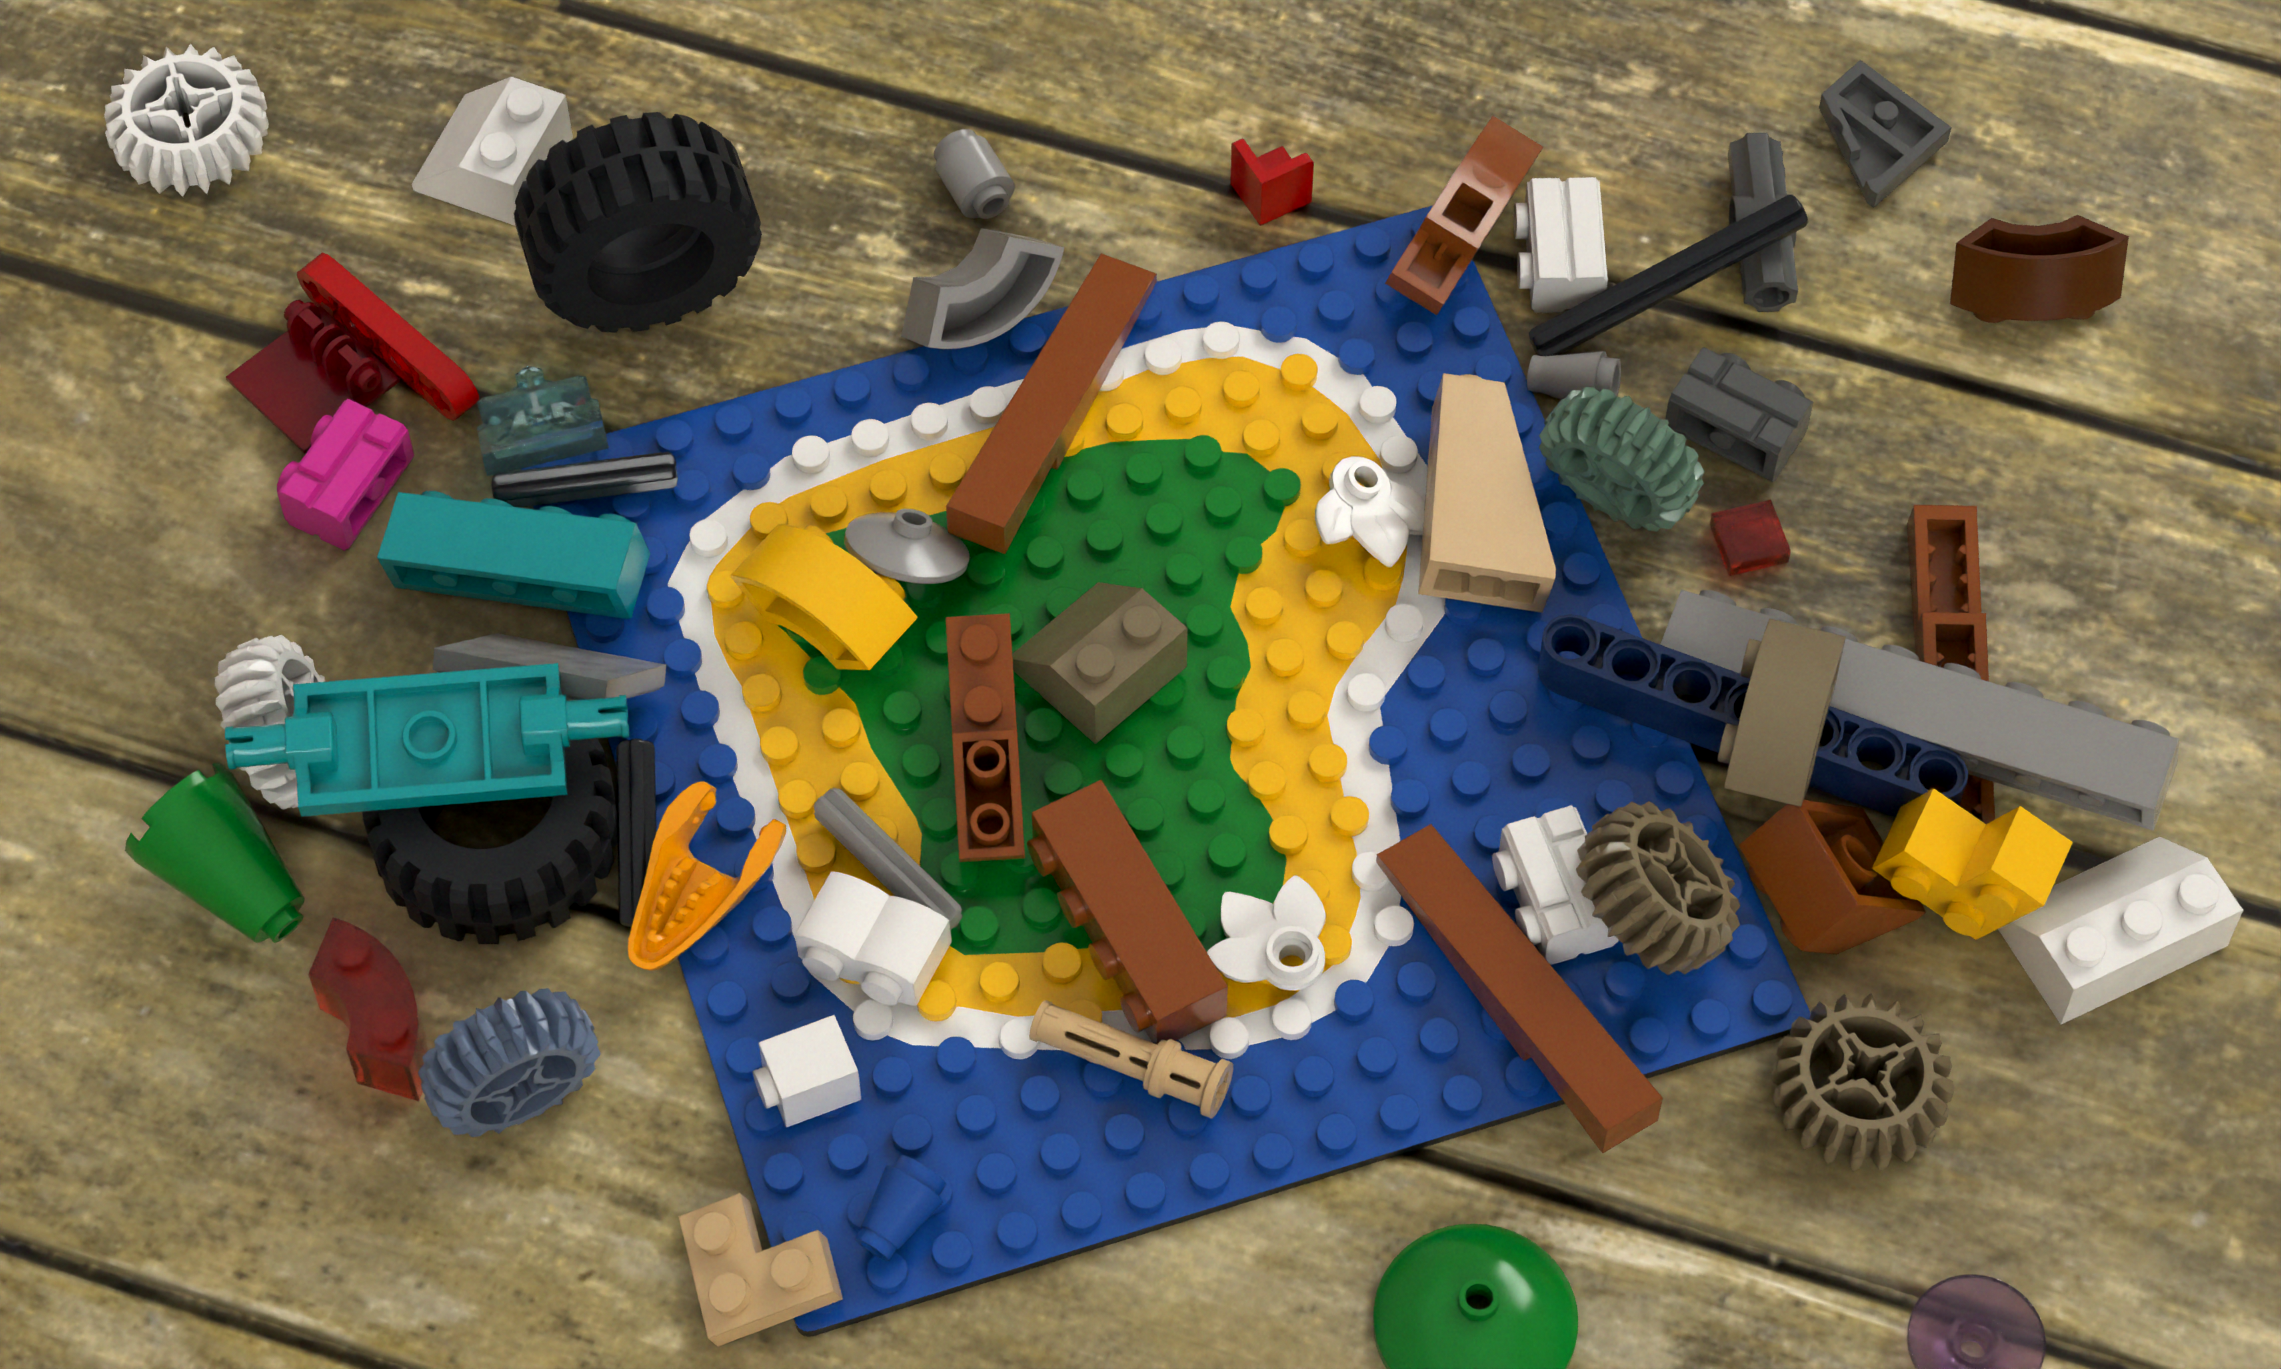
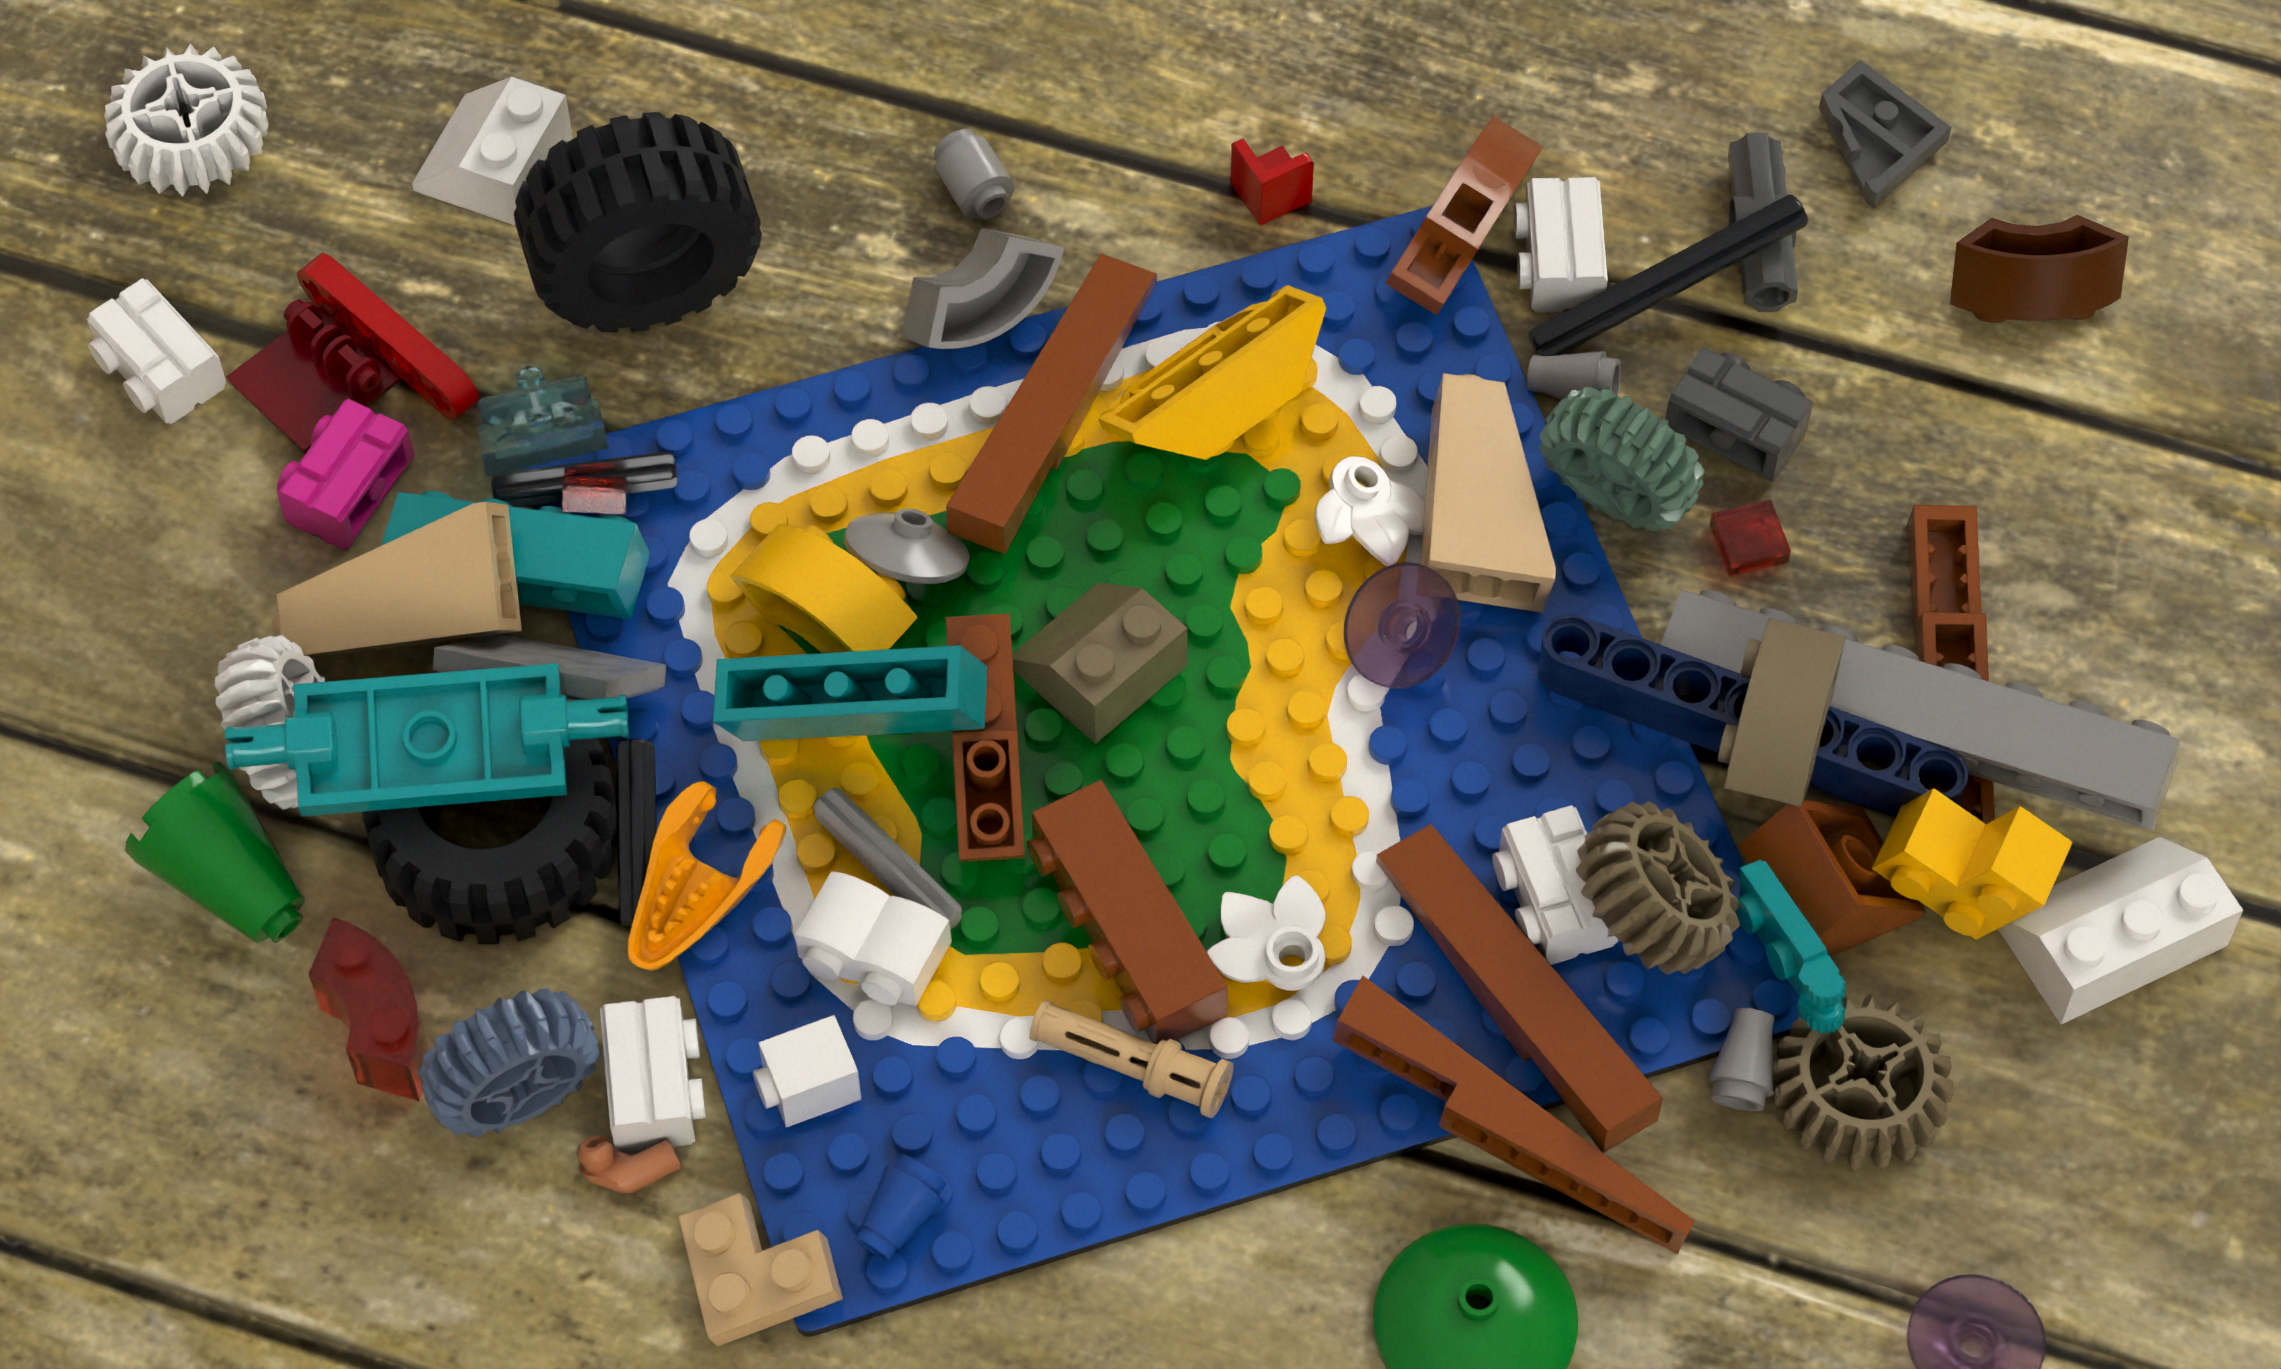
(155, 352): none -> white brick
(416, 590): none -> tan slope
(594, 495): none -> clear red tile
(621, 1171): none -> nougat arm
(649, 1073): none -> white brick
(850, 693): none -> teal brick
(1222, 379): none -> yellow wedge
(1380, 619): none -> dish
(1500, 1117): none -> dark orange slope
(1745, 1063): none -> light grey cone
(1792, 947): none -> teal hinge

